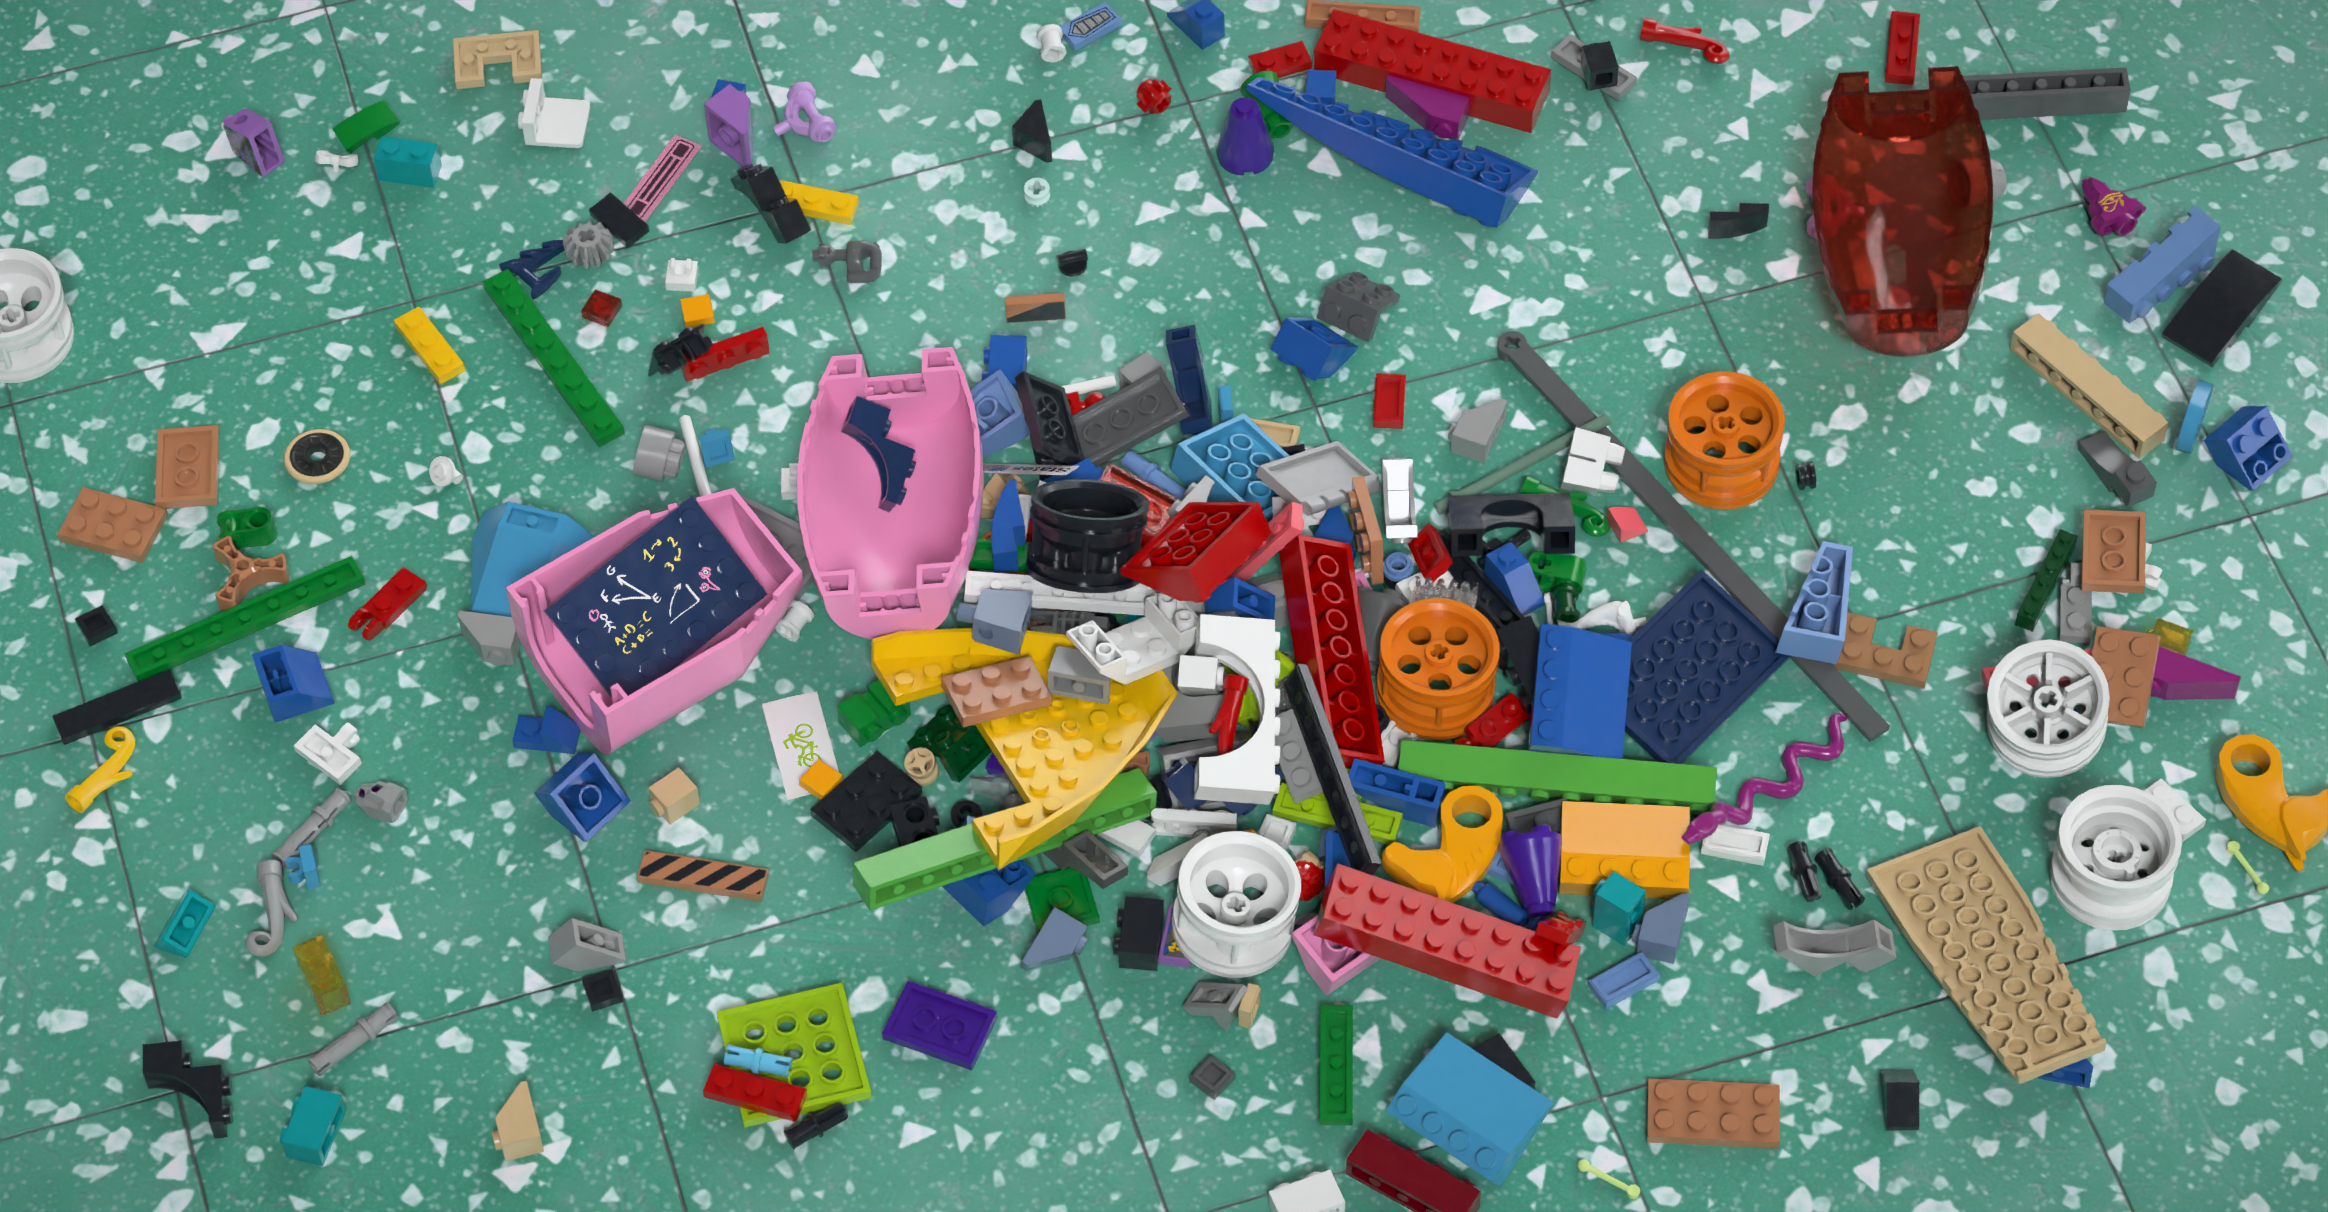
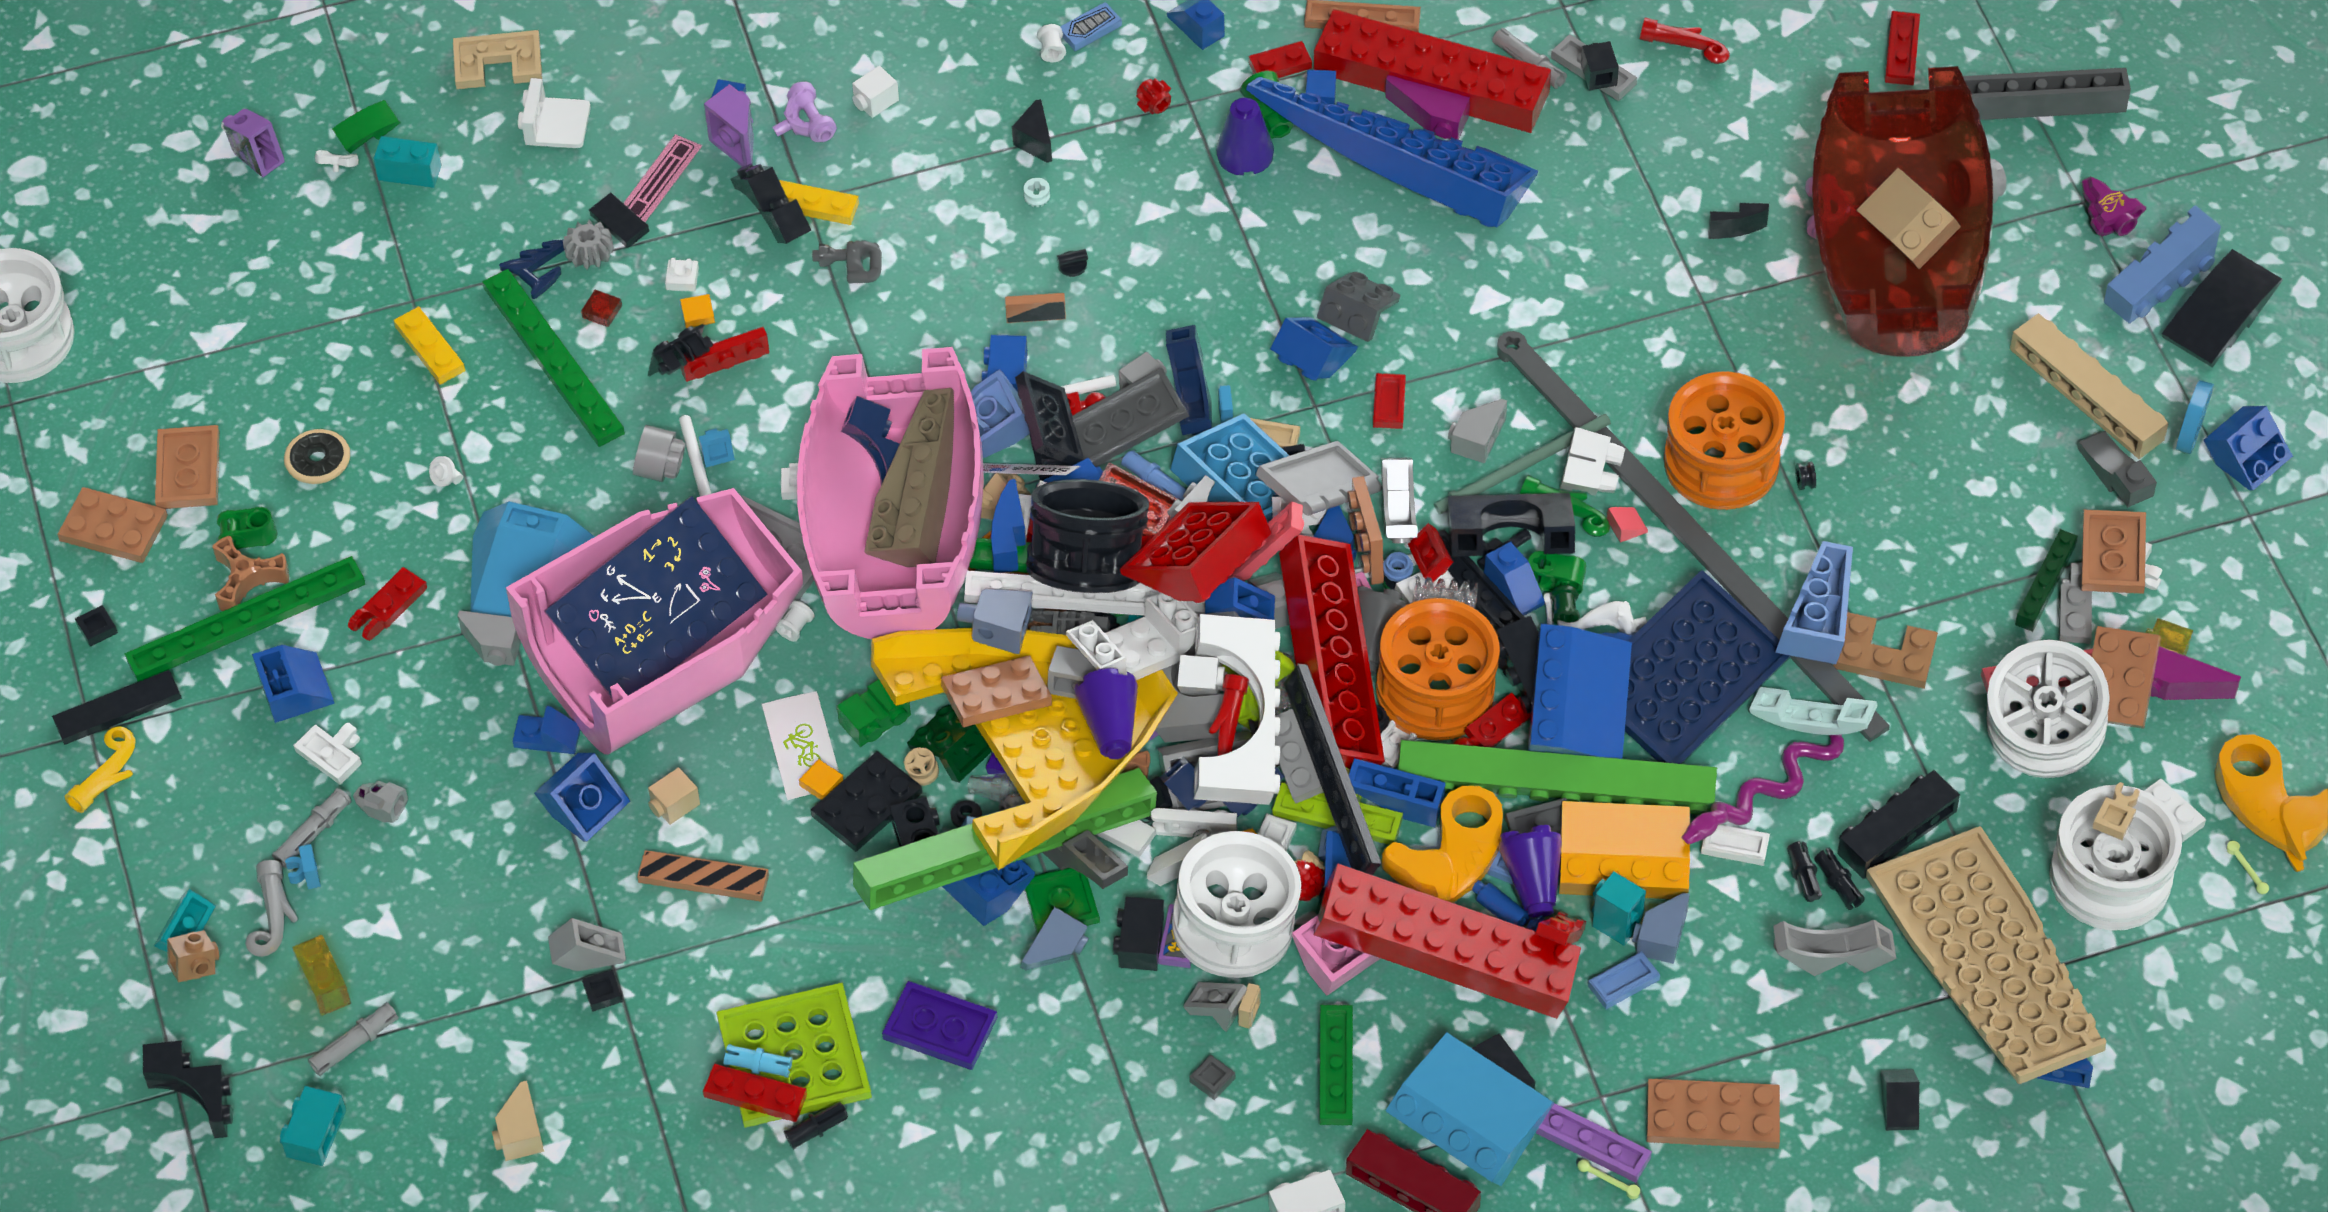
(192, 956): none -> medium nougat brick
(875, 91): none -> white brick
(916, 488): none -> dark tan wedge
(1109, 709): none -> dark purple cone
(1523, 52): none -> light grey pin
(1594, 1143): none -> medium lavender plate
(1812, 717): none -> light aqua slope
(1898, 823): none -> black brick
(1909, 218): none -> tan slope
(2116, 813): none -> tan plate

